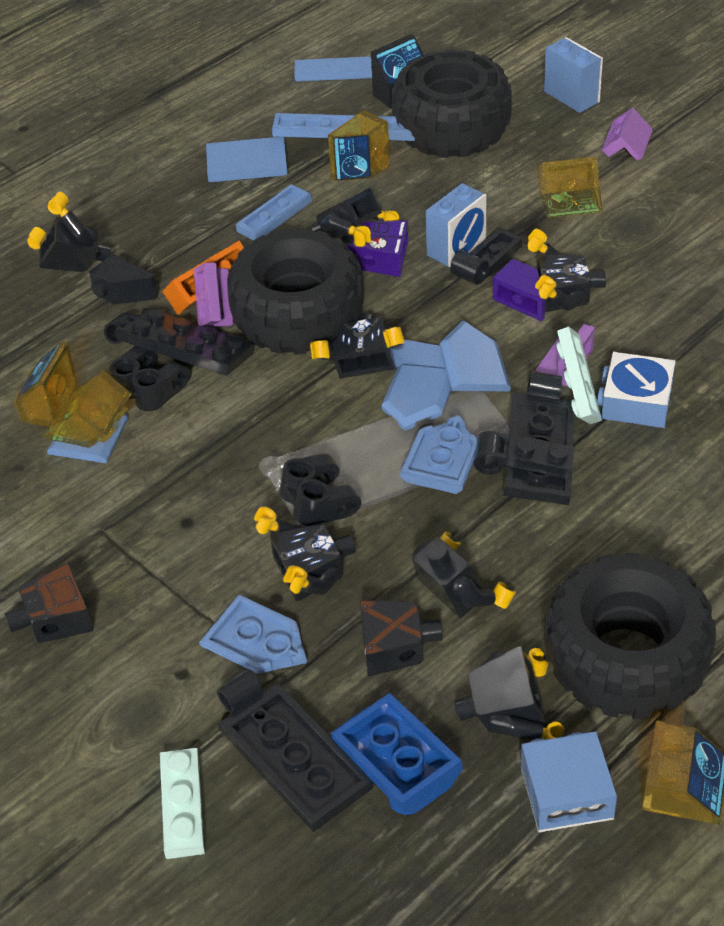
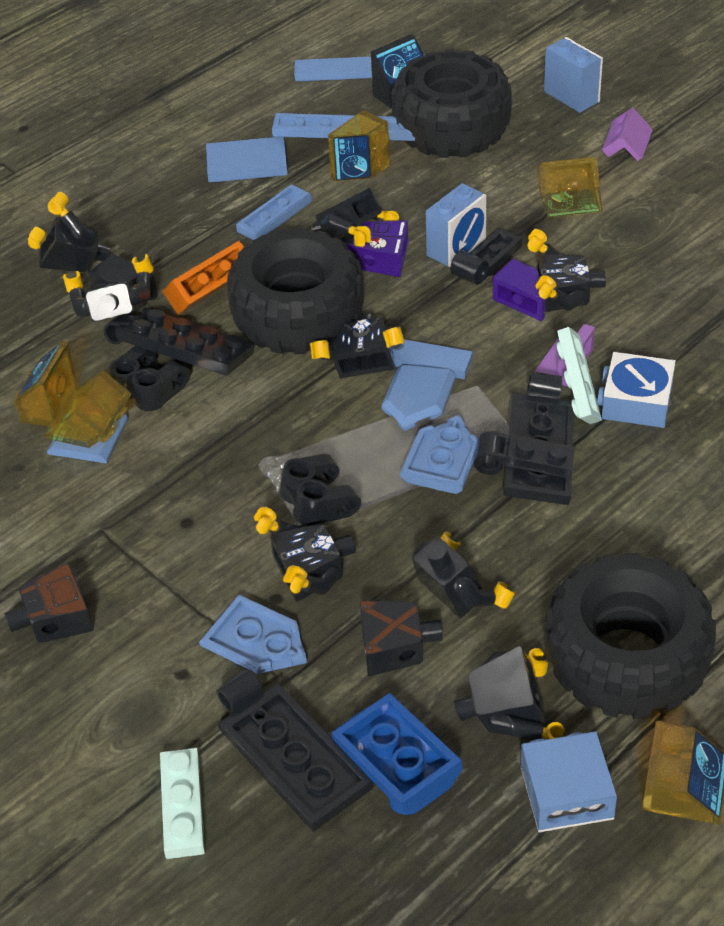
(111, 298): none -> torso
(212, 296): medium lavender panel -> none
(473, 361): medium blue tile -> none

